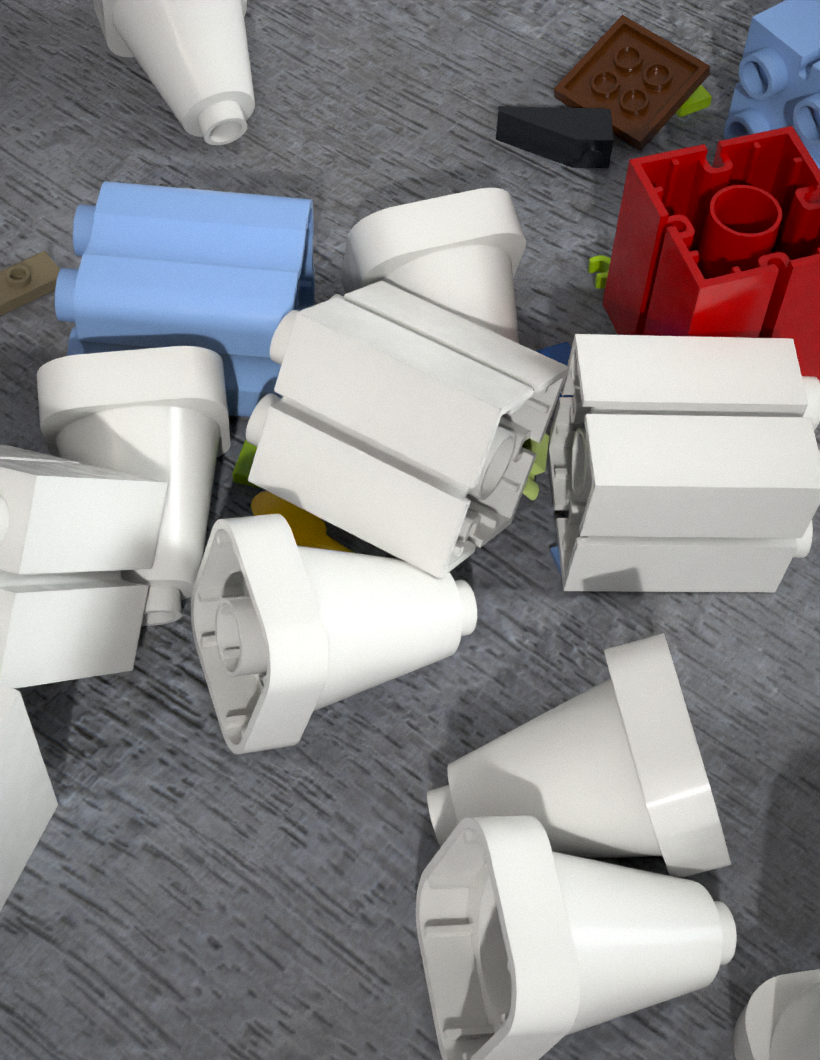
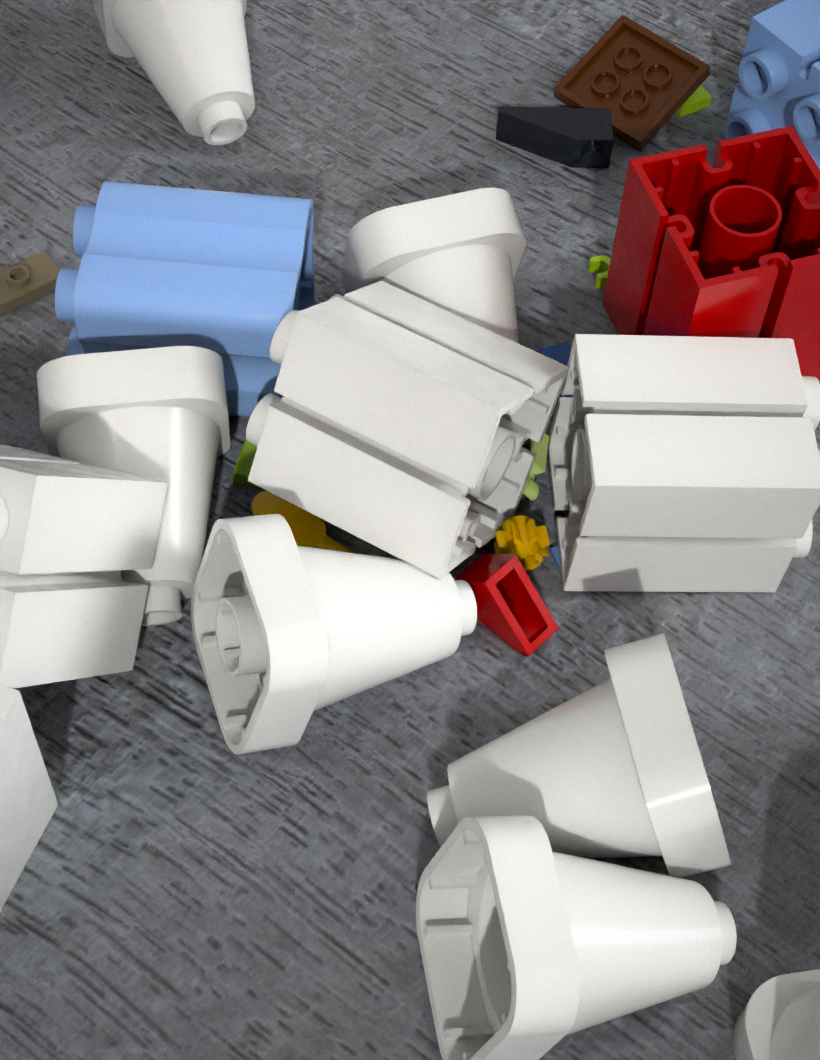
(509, 602): none -> red slope
(523, 539): none -> yellow gear

